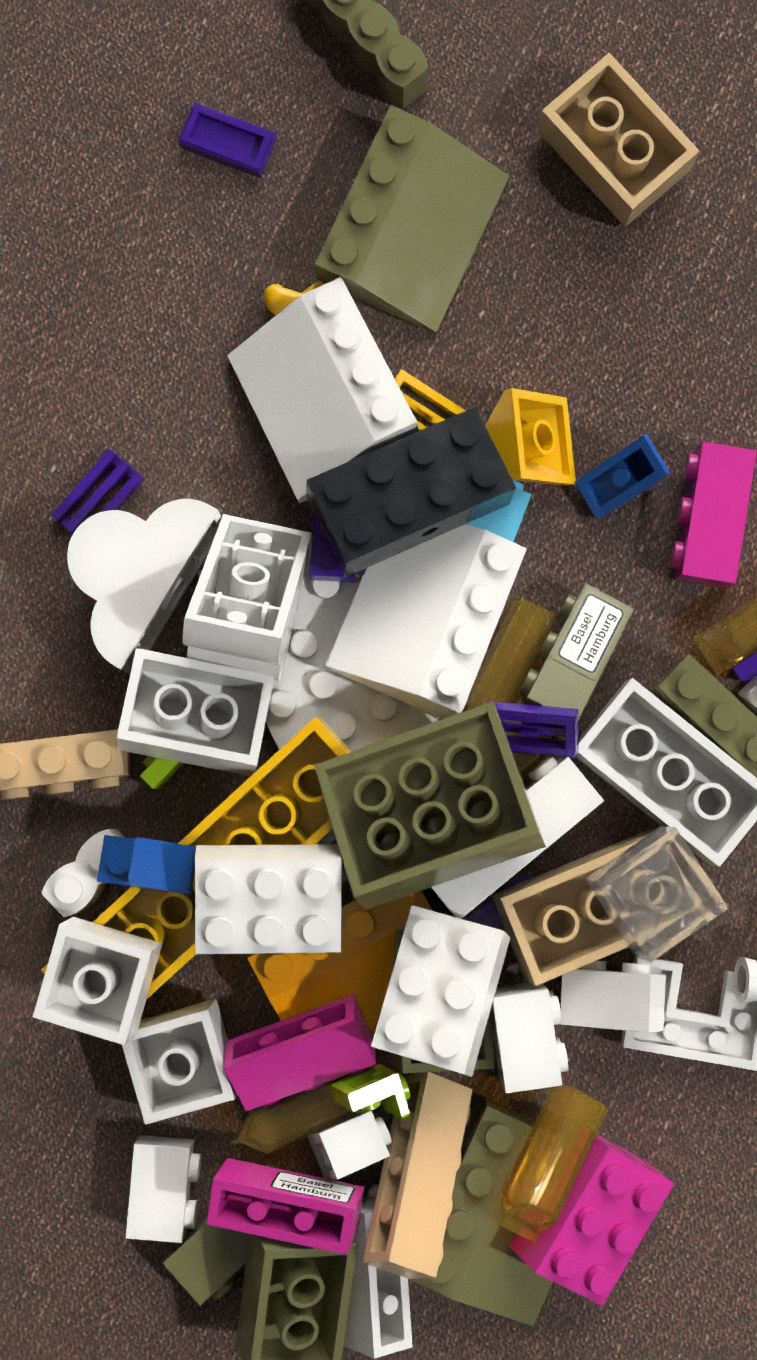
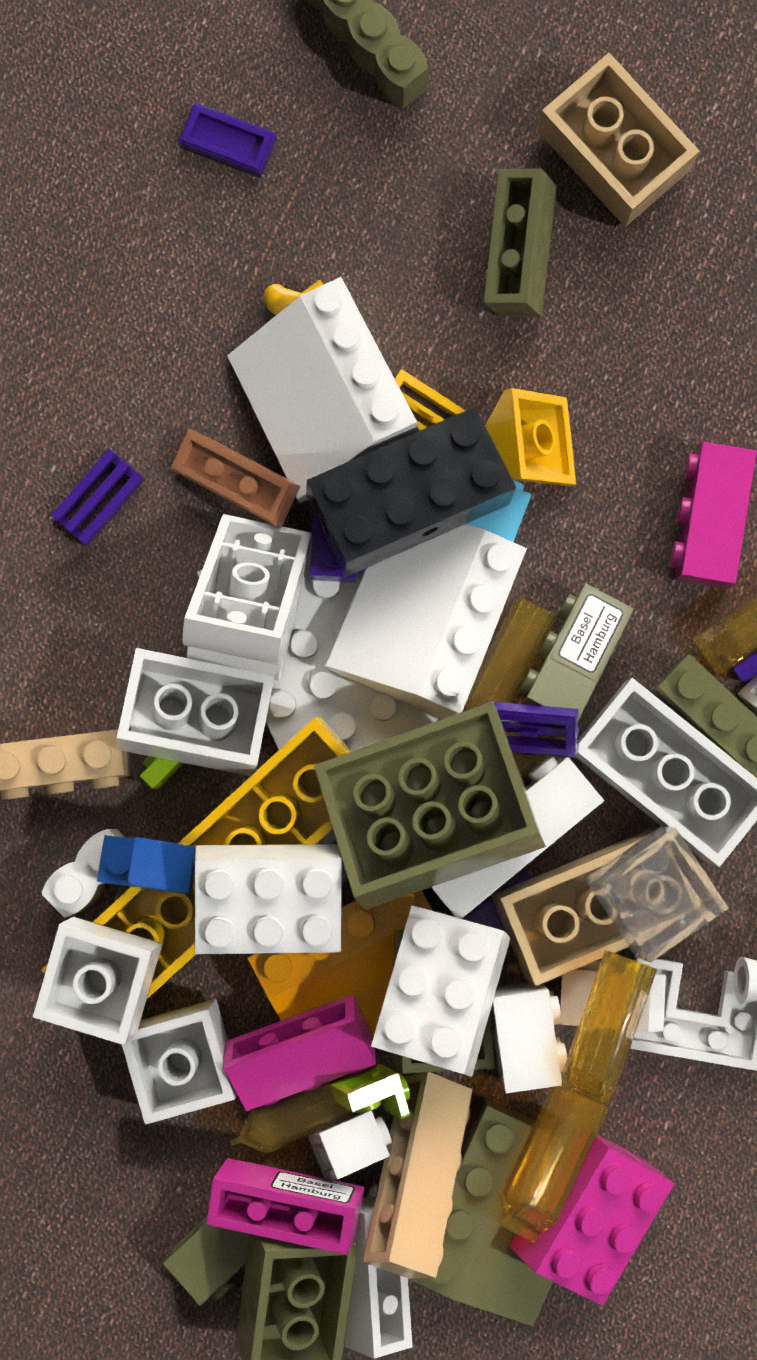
(139, 571): white brick -> none
(161, 1189): white brick -> none
(235, 477): none -> nougat tile
(411, 220): olive slope -> none
(520, 242): none -> olive brick
(606, 1031): none -> clear yellow piece
(622, 477): blue slope -> none

